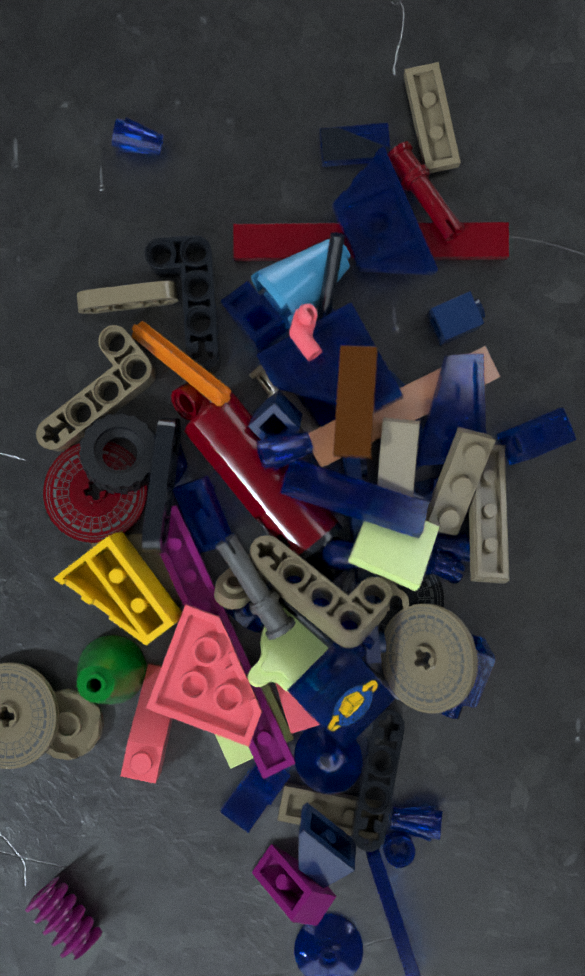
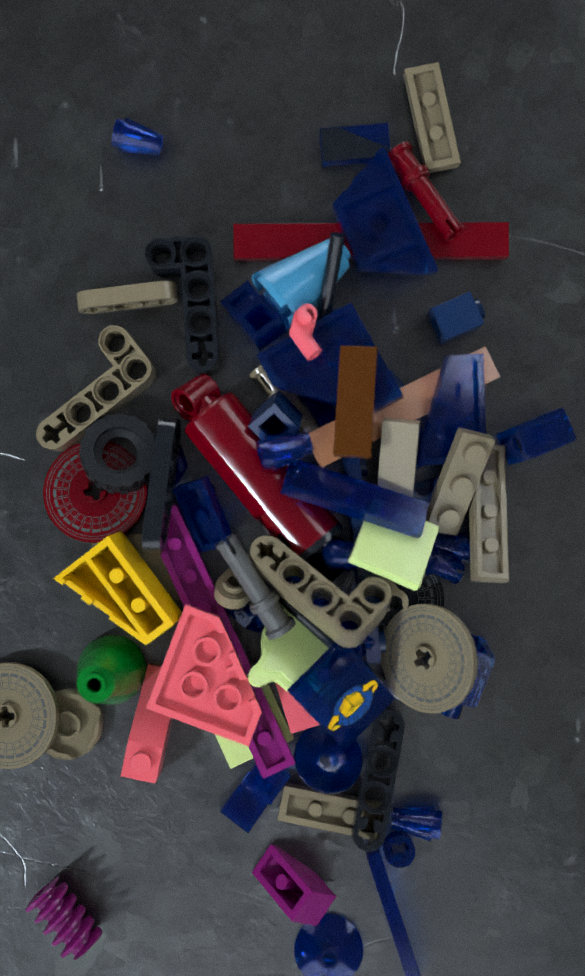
(181, 363): orange axle -> none
(324, 848): dark blue slope -> none

